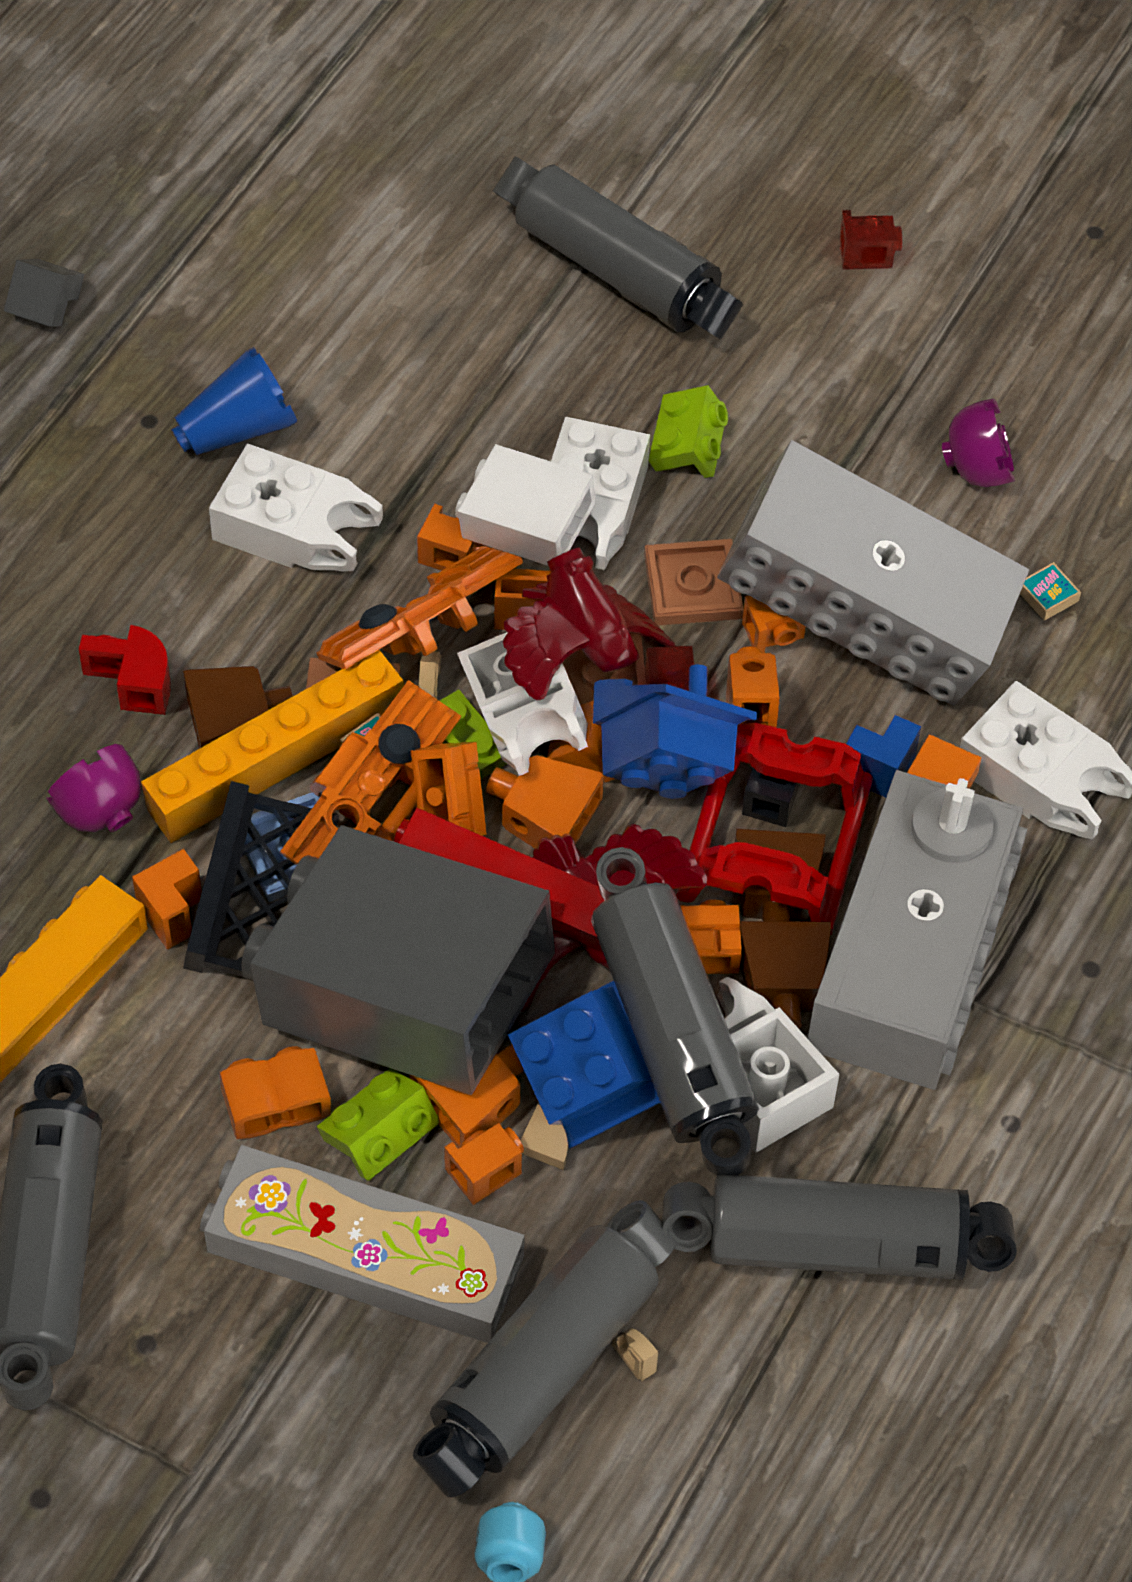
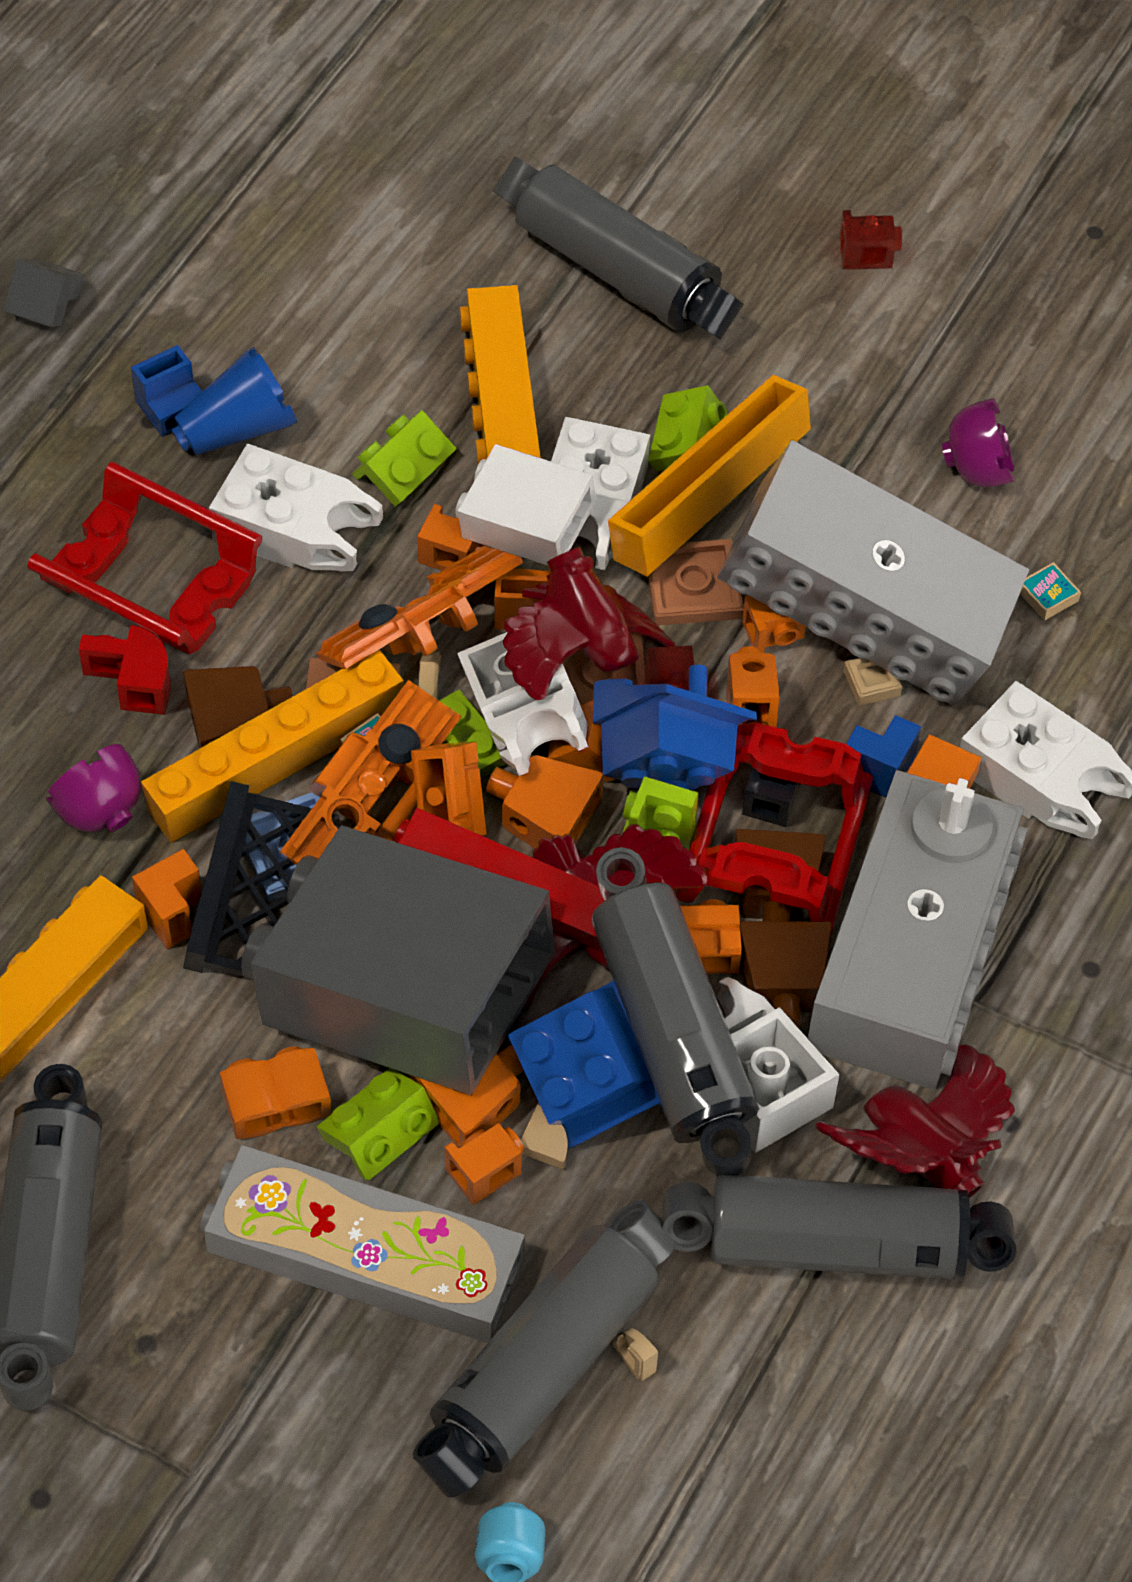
(107, 534): none -> red piece
(164, 387): none -> blue piece
(406, 457): none -> lime bracket
(500, 371): none -> light orange brick
(663, 808): none -> lime bracket
(709, 475): none -> light orange brick
(870, 682): none -> tan tile
(939, 1136): none -> dark red animal

